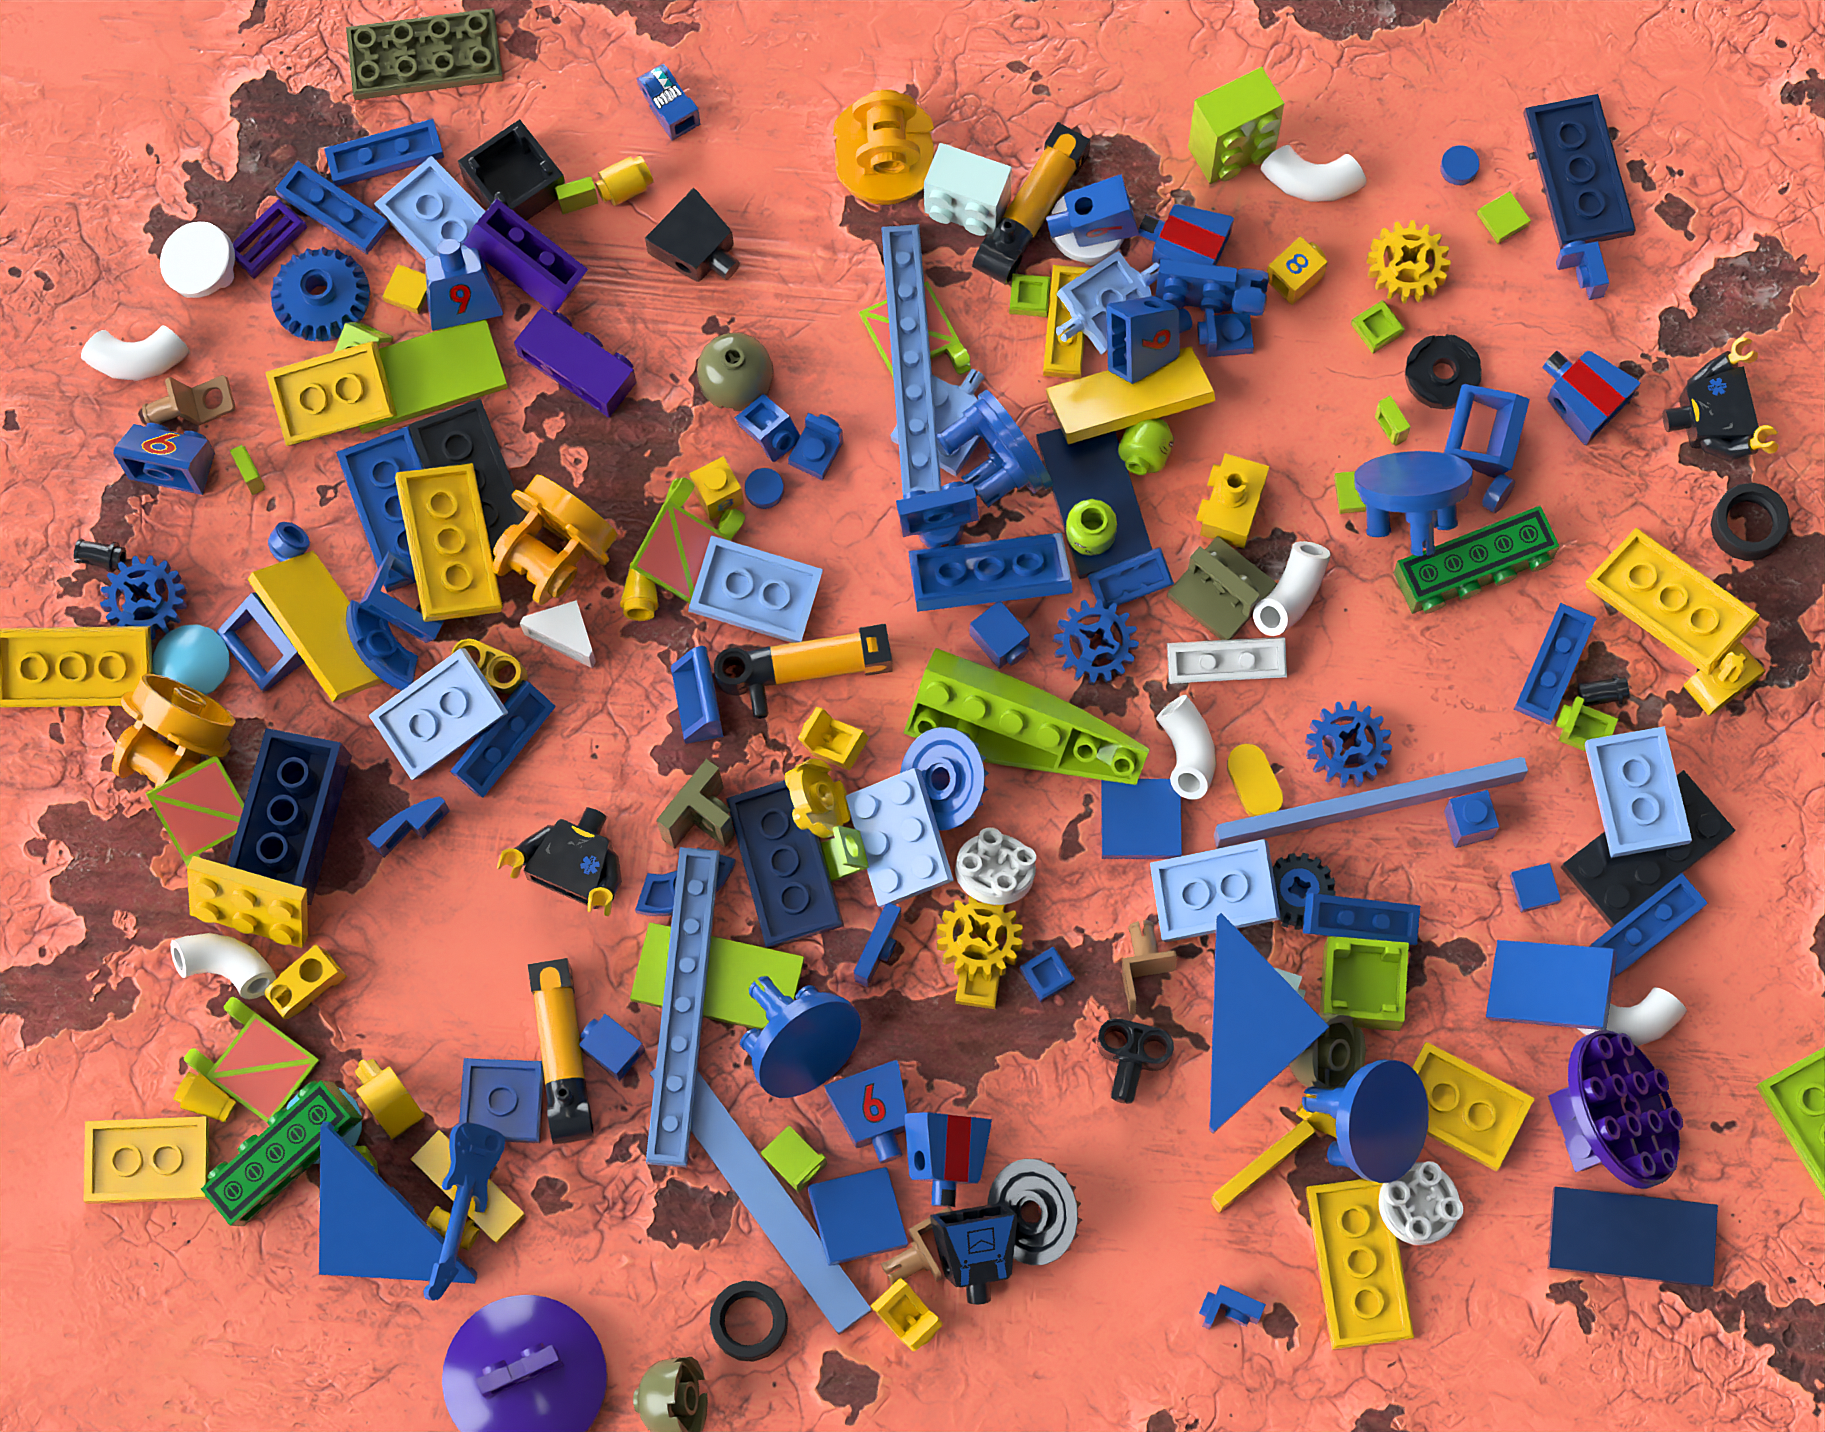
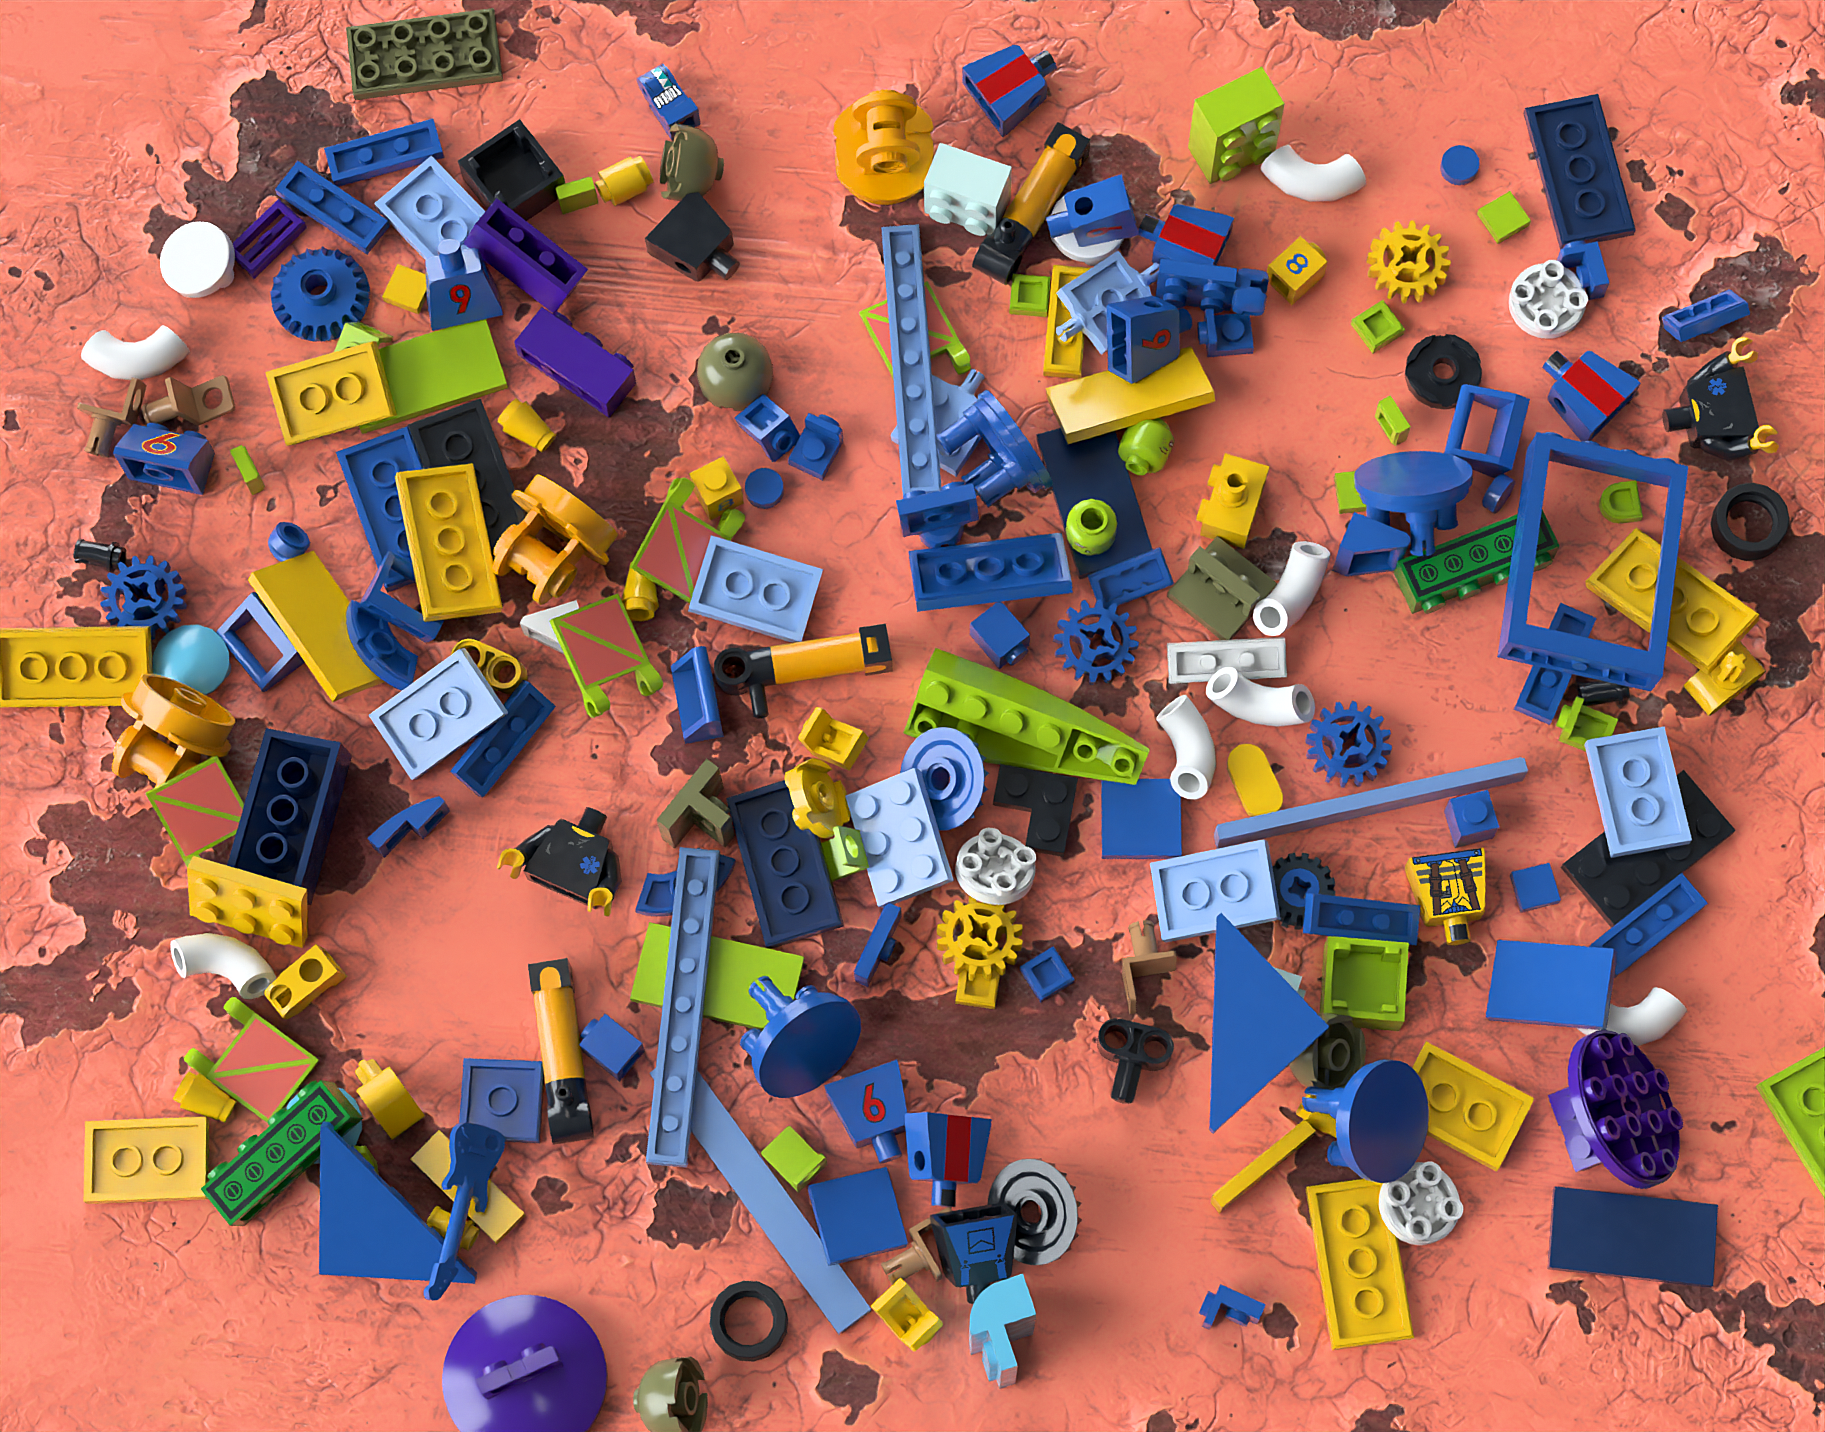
(106, 420): none -> medium nougat bracket
(526, 425): none -> yellow cone
(601, 648): none -> flag
(689, 163): none -> olive cylinder
(997, 1318): none -> medium azure brick
(1008, 85): none -> torso
(1046, 797): none -> black plate
(1260, 703): none -> white cylinder
(1370, 547): none -> blue tile
(1449, 890): none -> torso
(1547, 300): none -> white tile
(1569, 651): none -> blue window
(1621, 503): none -> lime tile
(1705, 315): none -> blue plate

